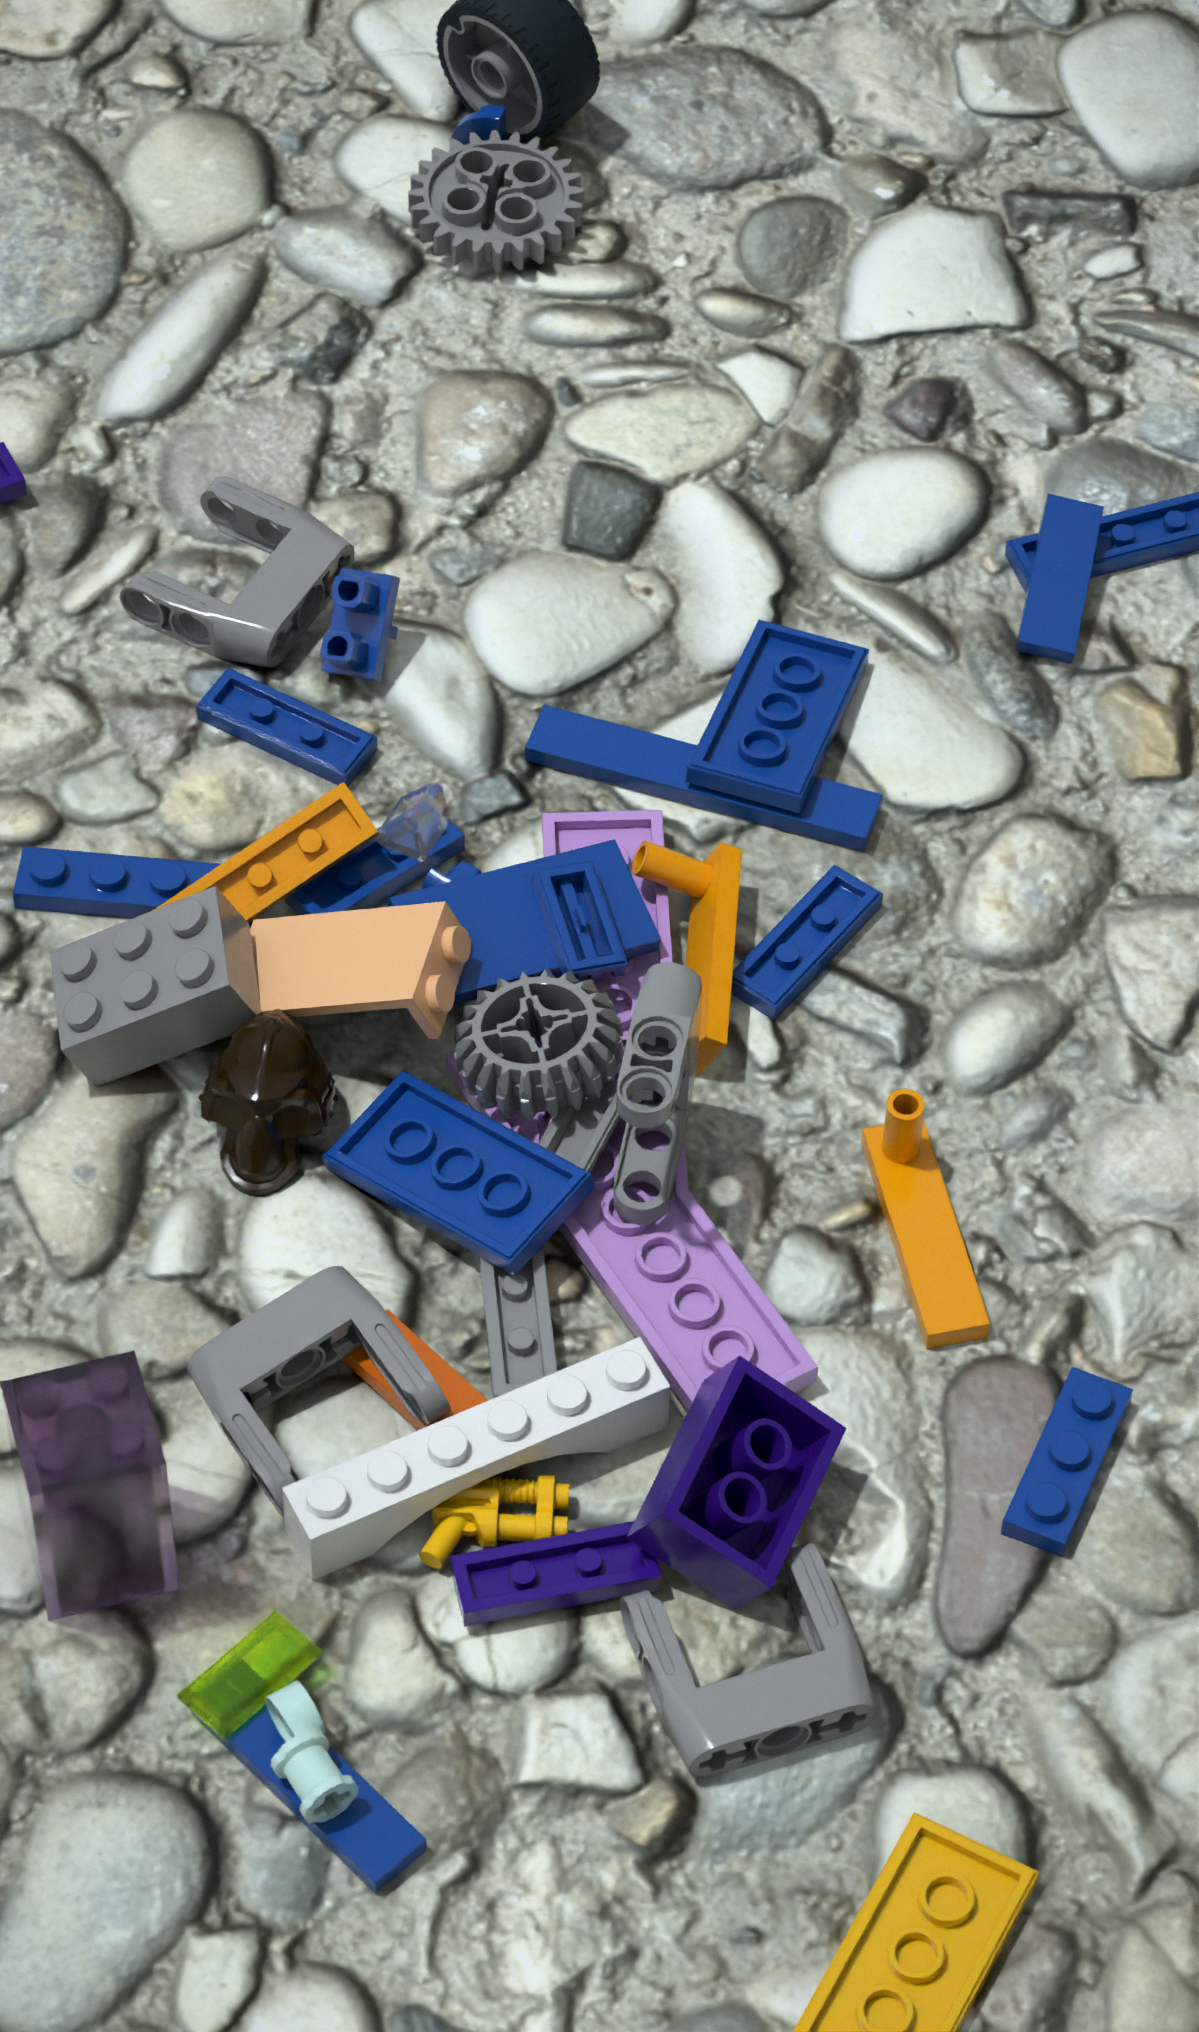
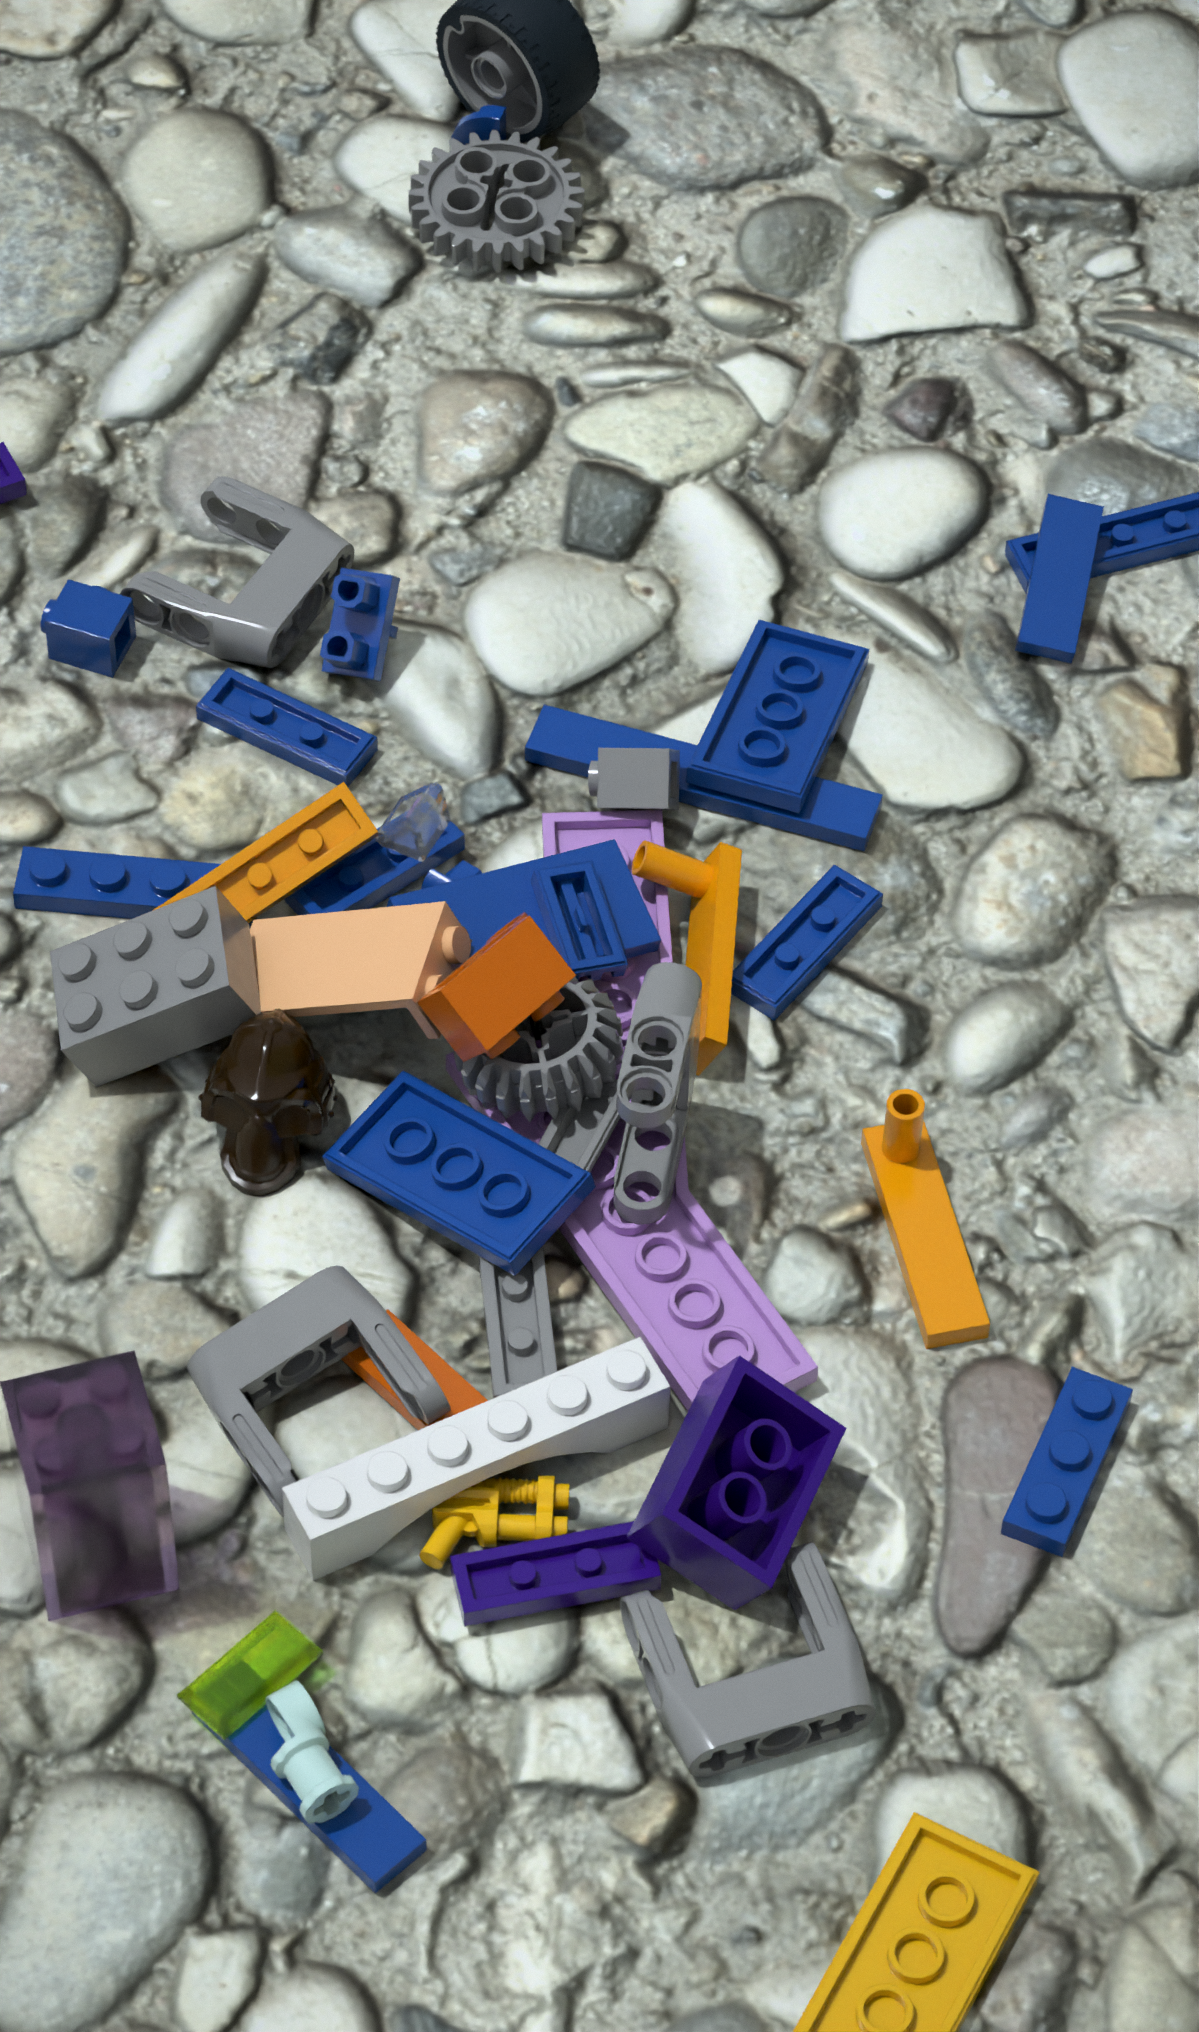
(89, 627): none -> blue brick
(498, 989): none -> orange hinge
(635, 778): none -> light grey brick

